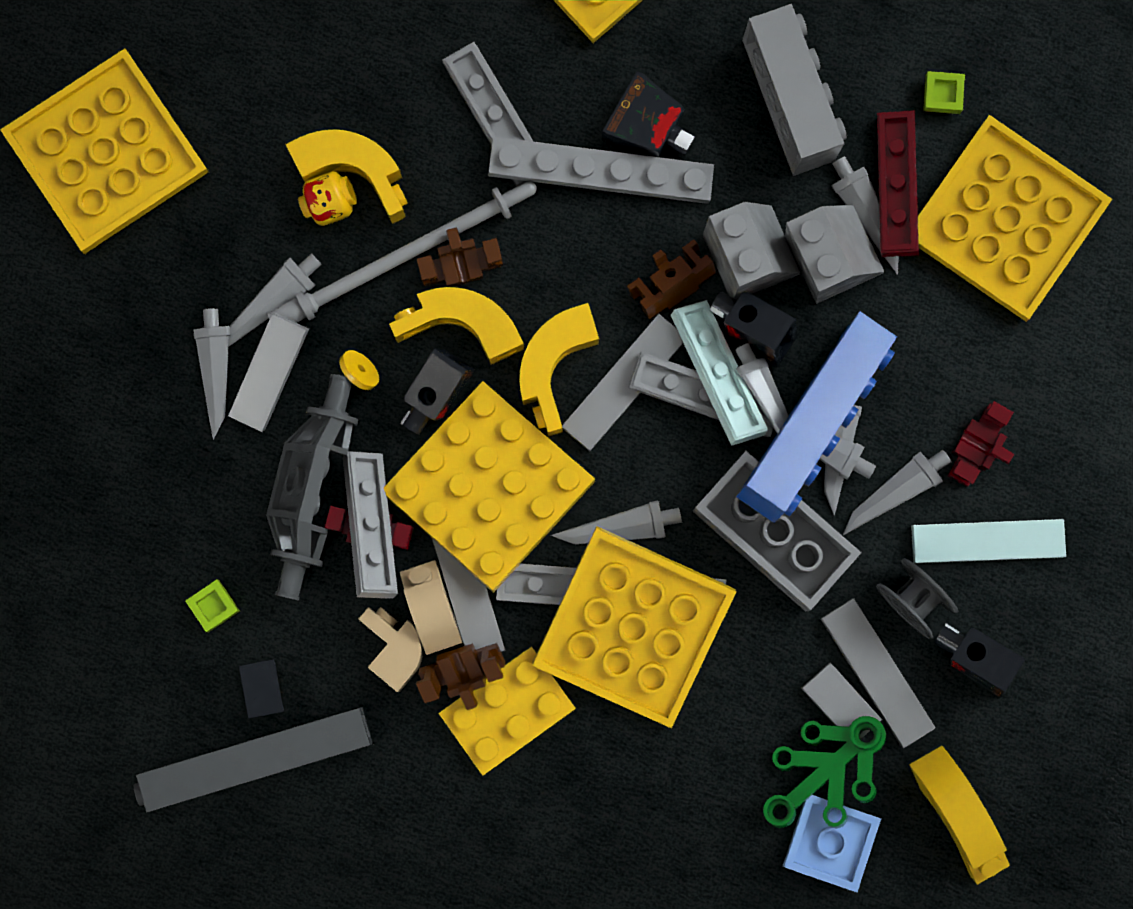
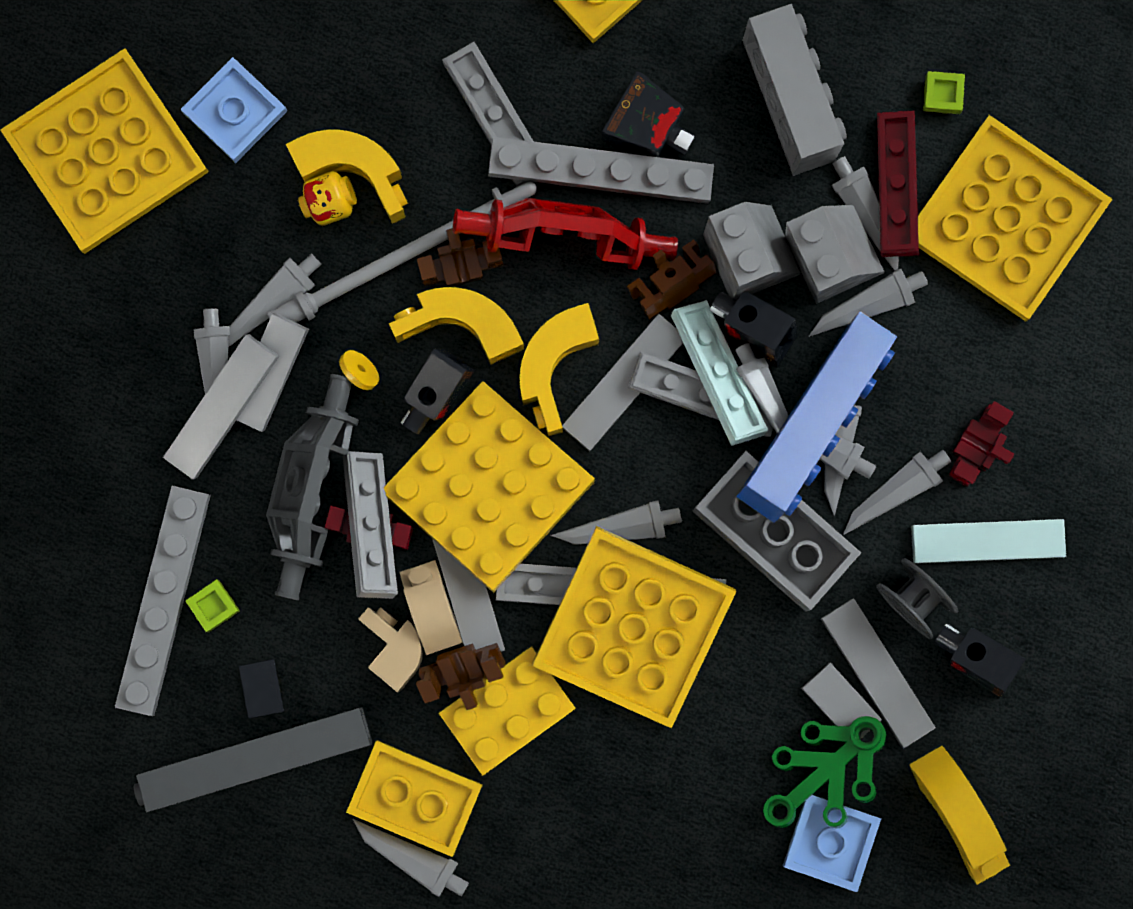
(162, 601): none -> light grey plate
(221, 406): none -> light grey tile
(234, 110): none -> light blue plate
(414, 798): none -> yellow plate
(422, 865): none -> light grey bar
(559, 216): none -> red plate
(881, 297): none -> light grey bar

